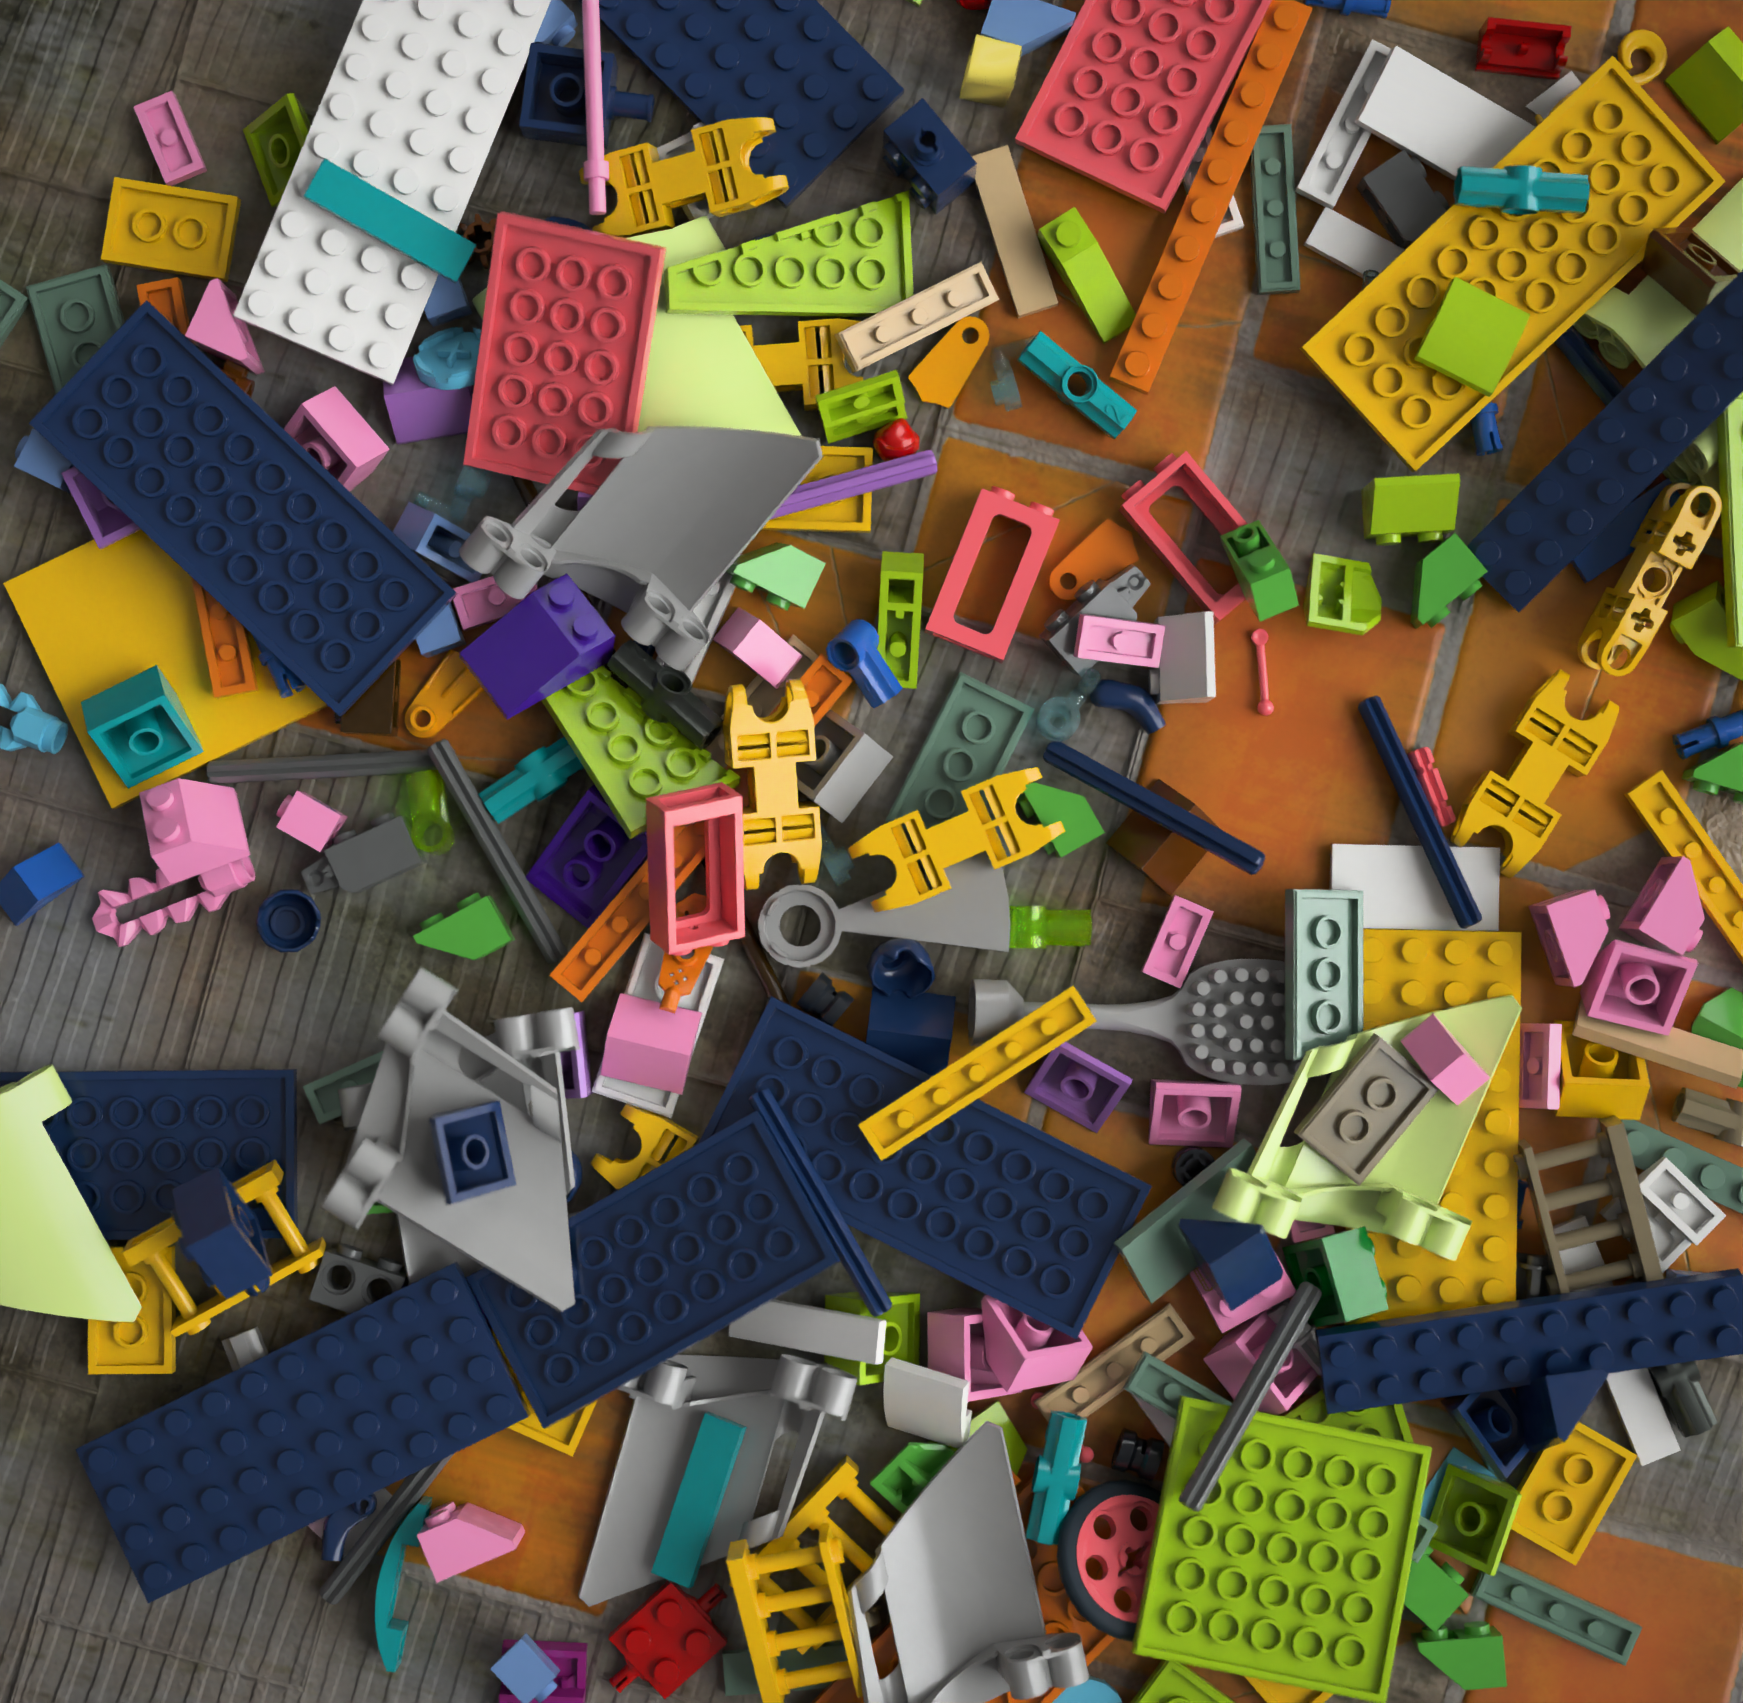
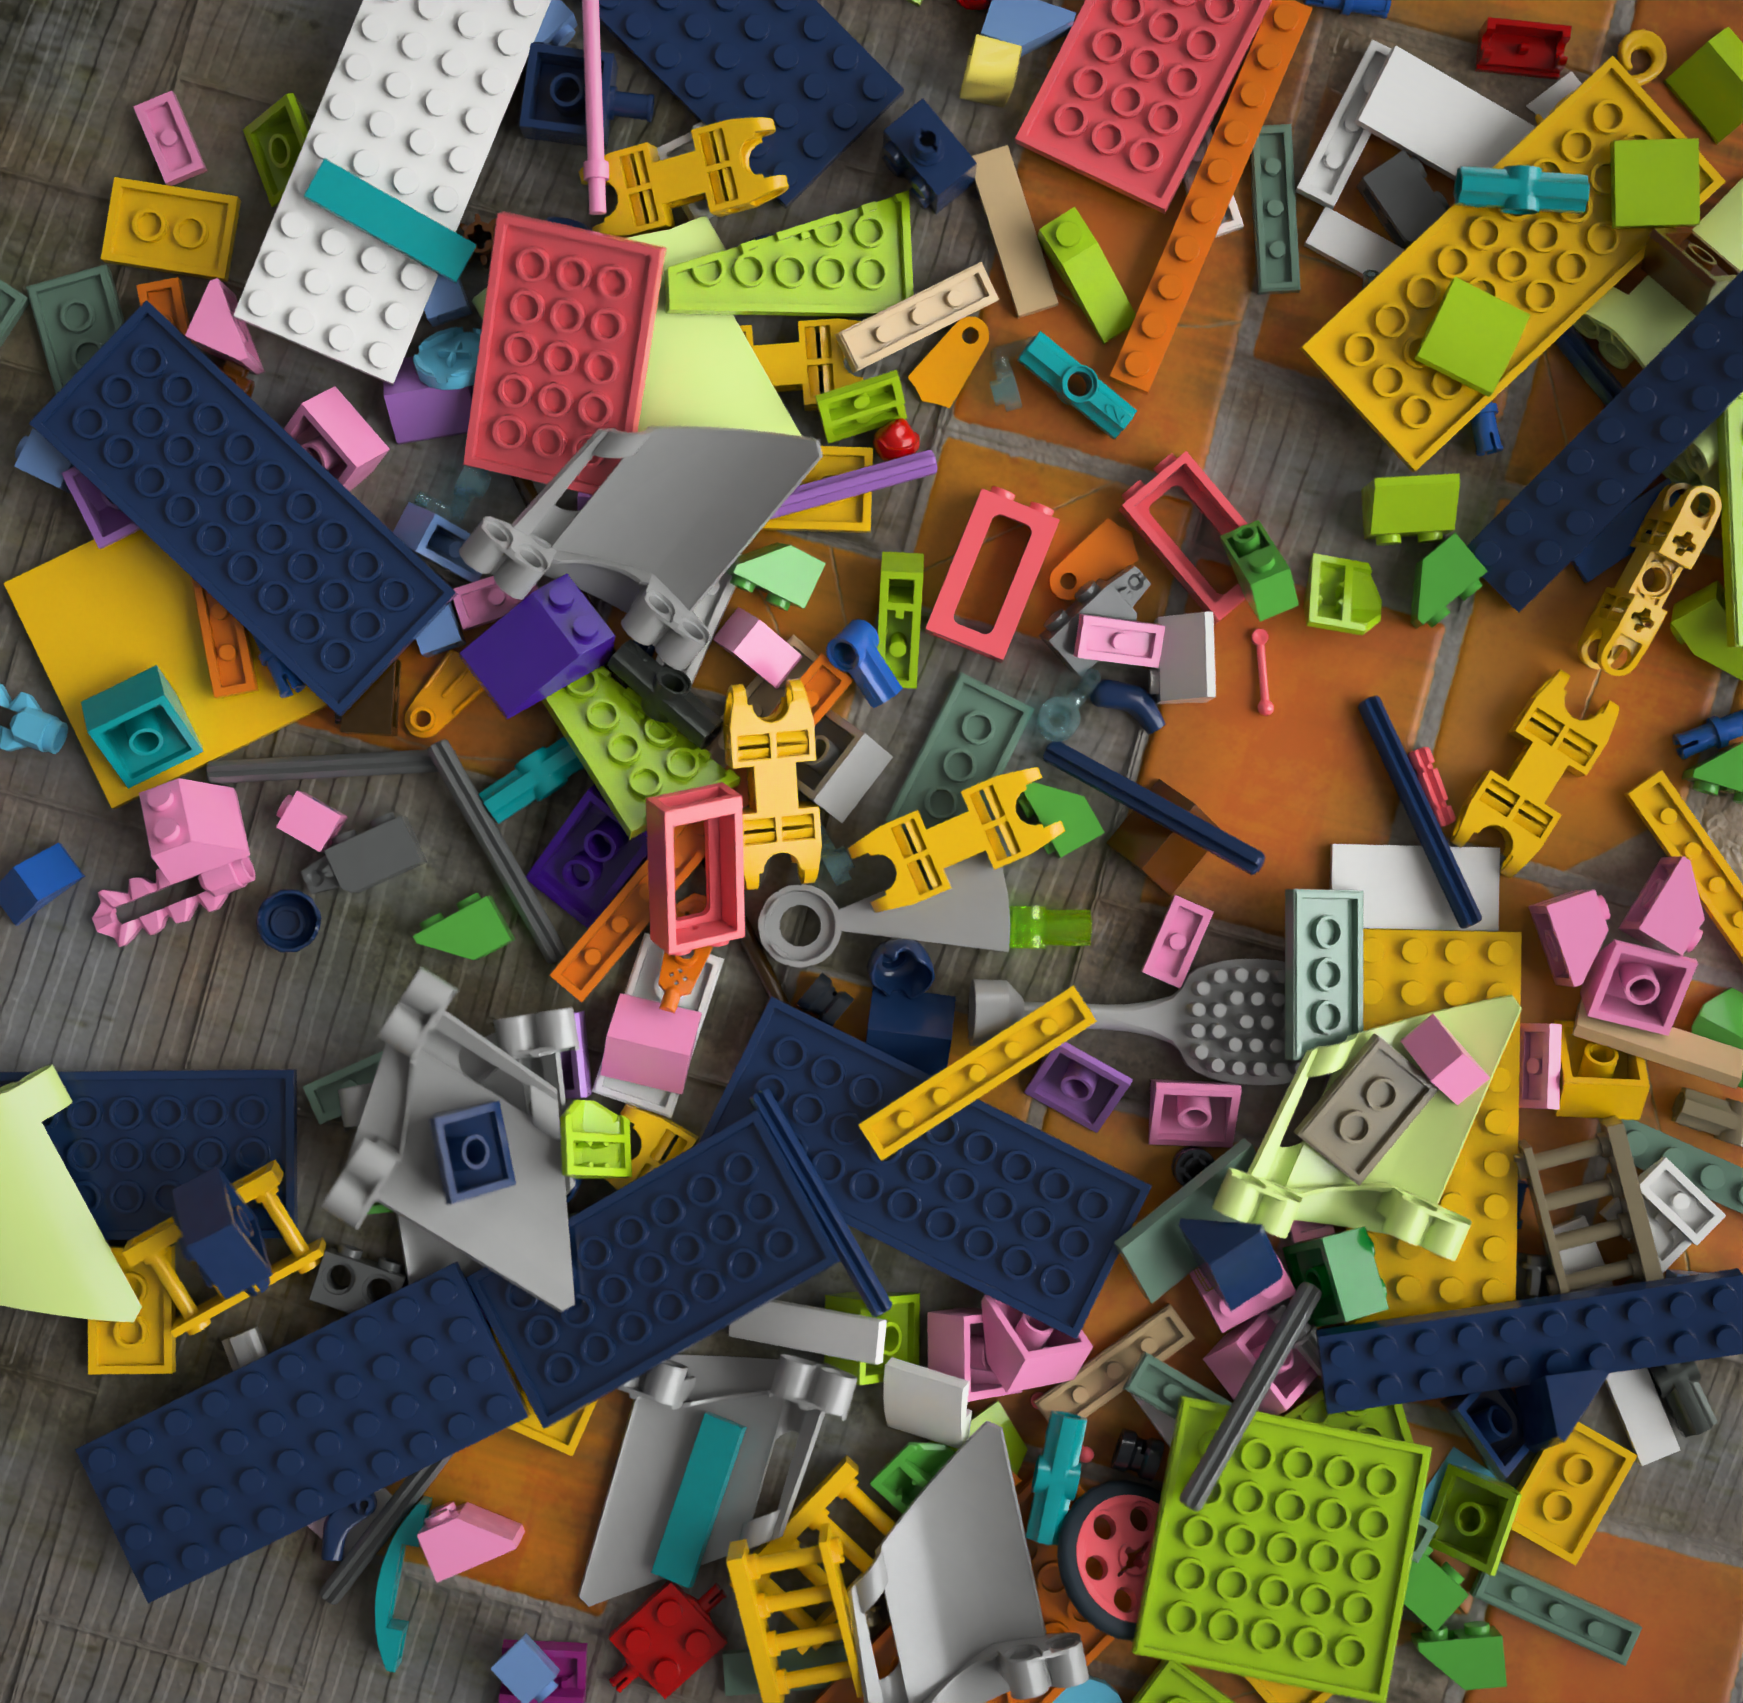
(429, 807): clear neon green piece -> none
(594, 1142): none -> lime slope
(1655, 183): none -> lime tile

